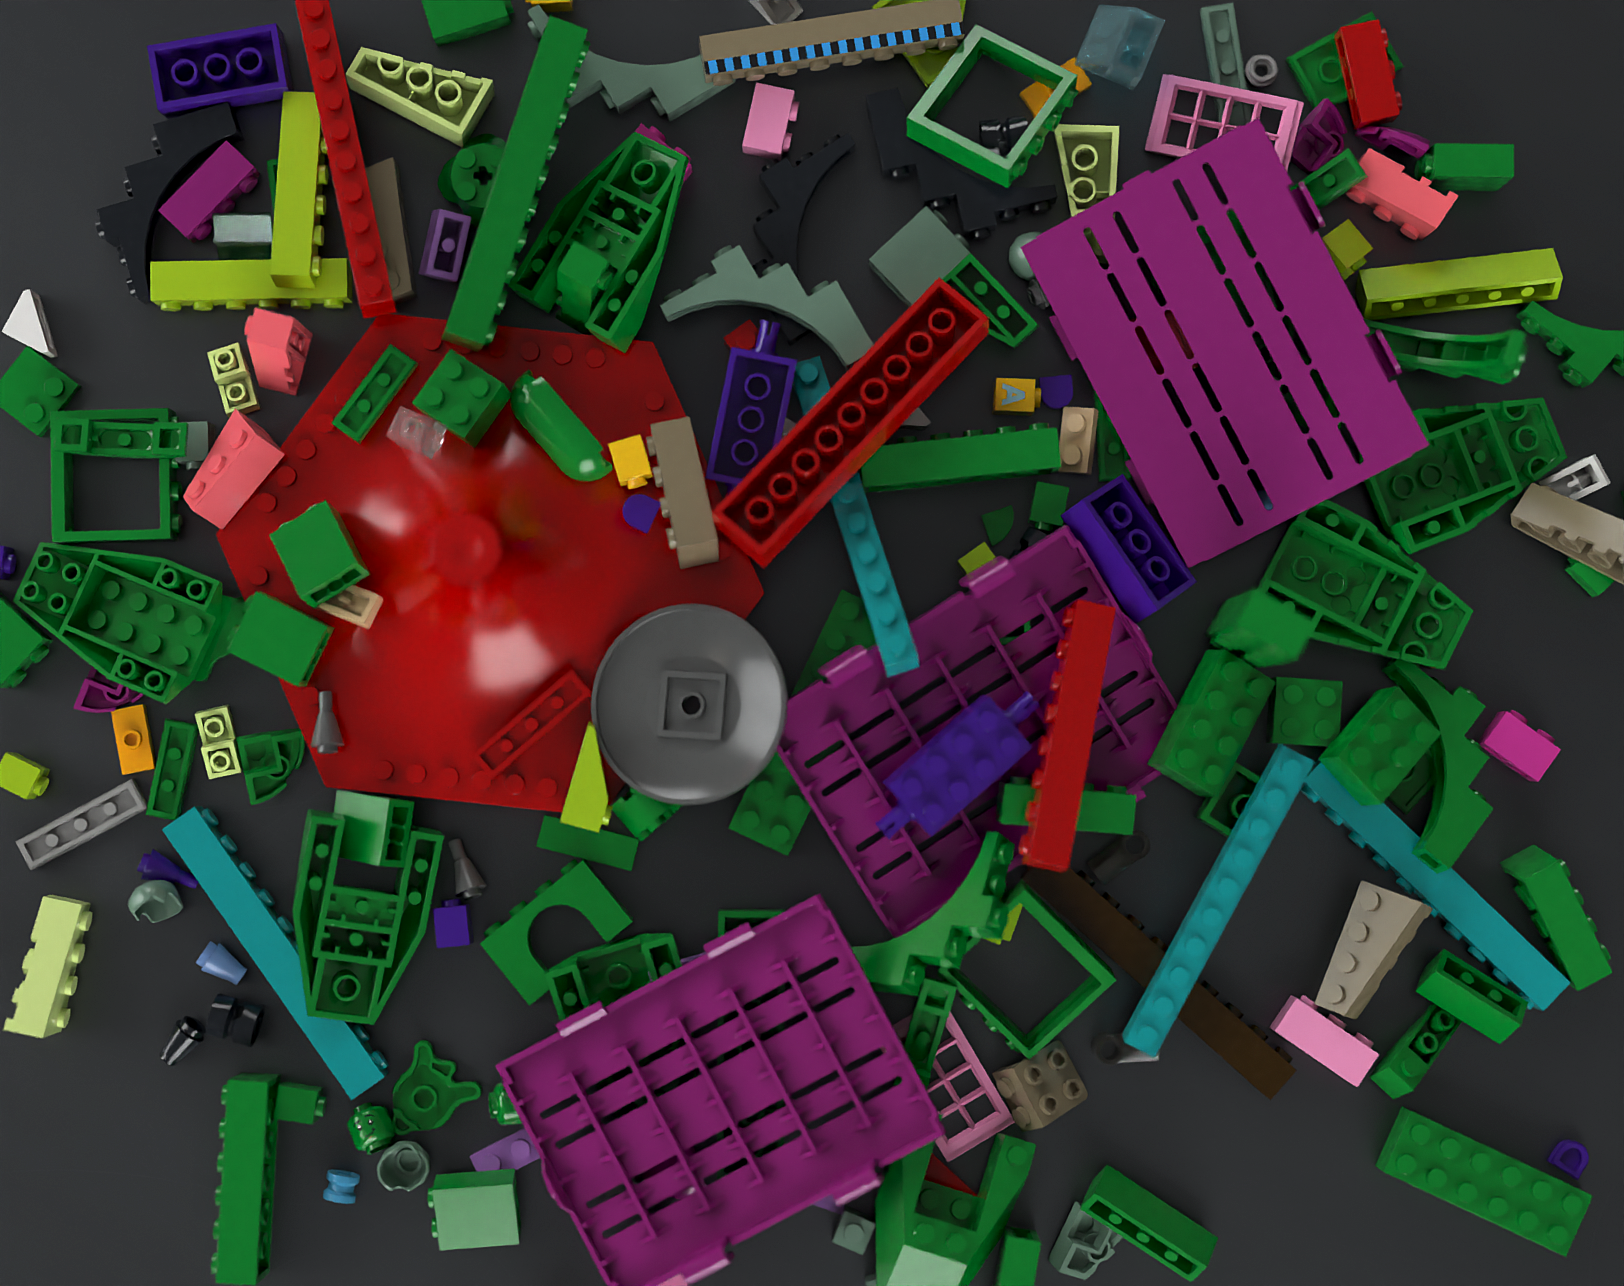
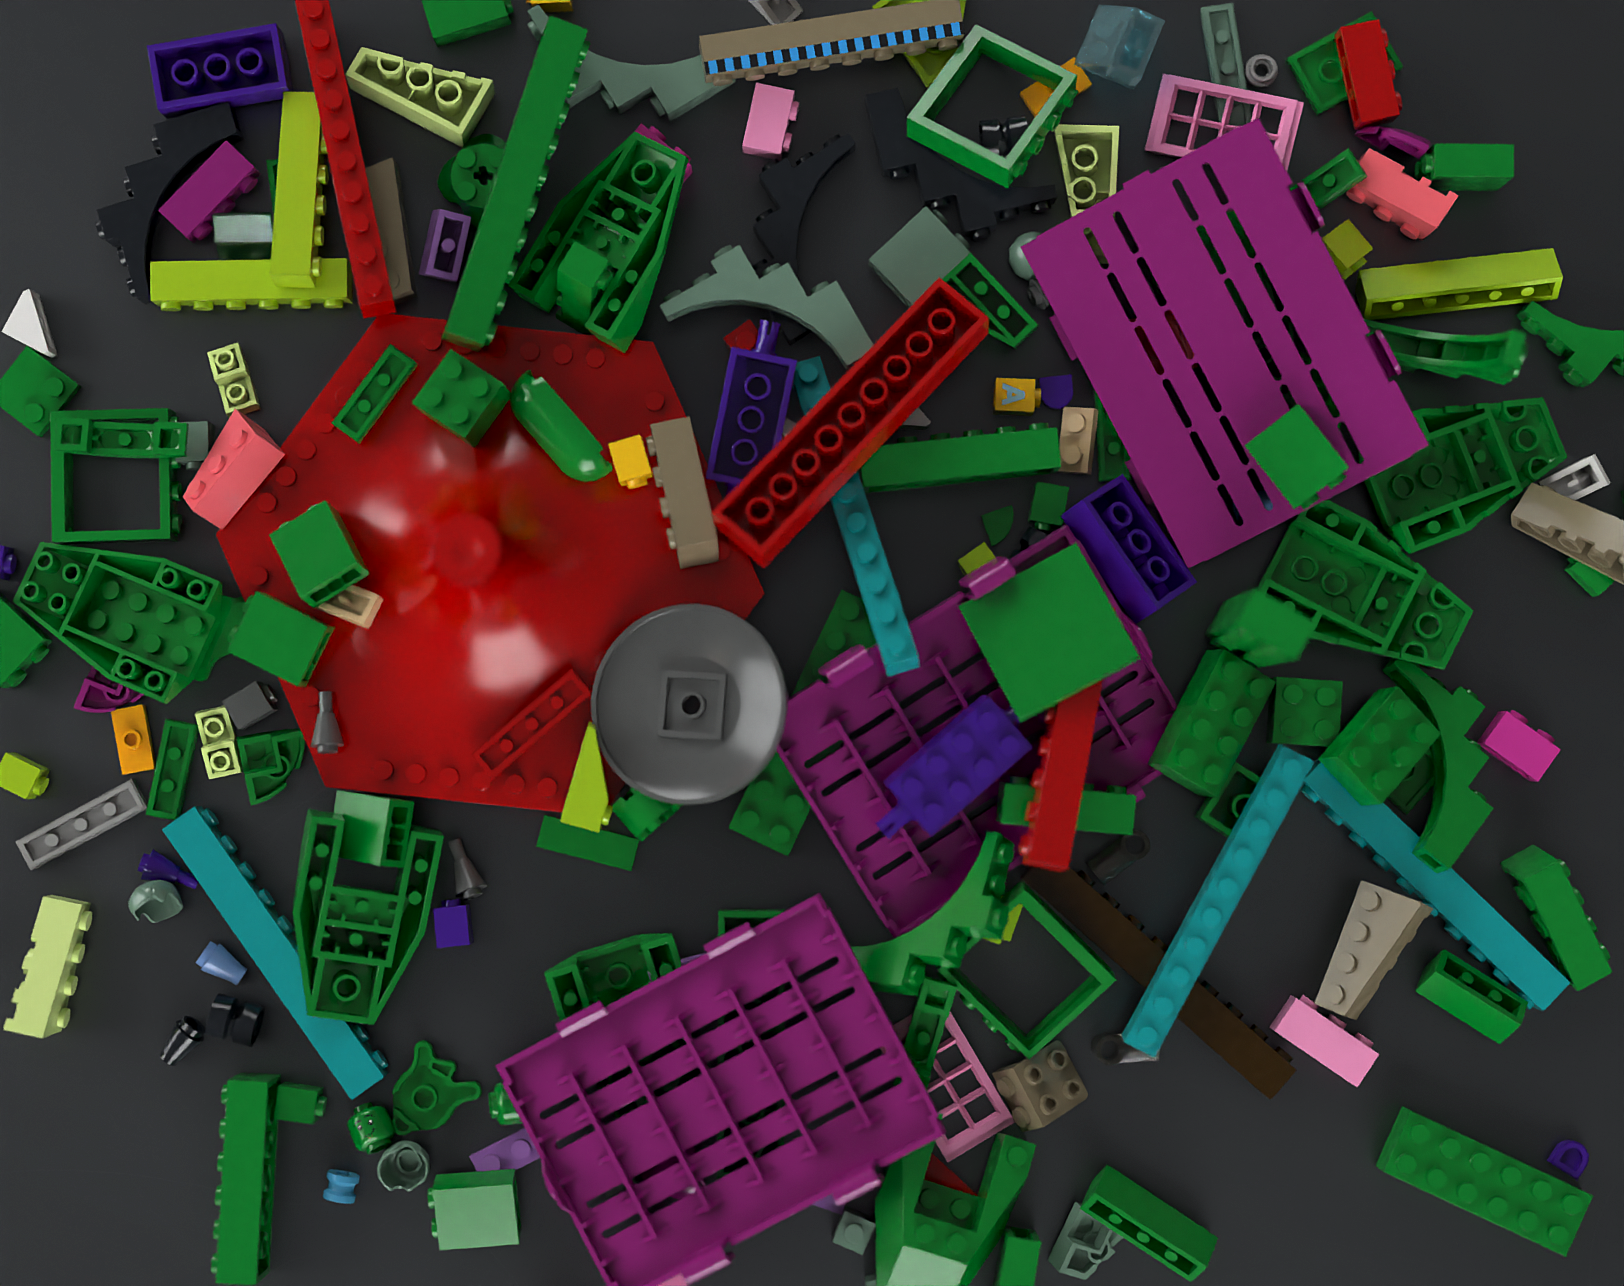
(251, 704): none -> dark grey brick
(277, 350): coral wedge -> none
(416, 432): clear brick -> none
(511, 943): green arch -> none
(640, 511): dark purple tile -> none
(1049, 632): none -> green tile
(1297, 458): none -> green brick
(1318, 138): magenta brick -> none
(1415, 1052): green slope -> none

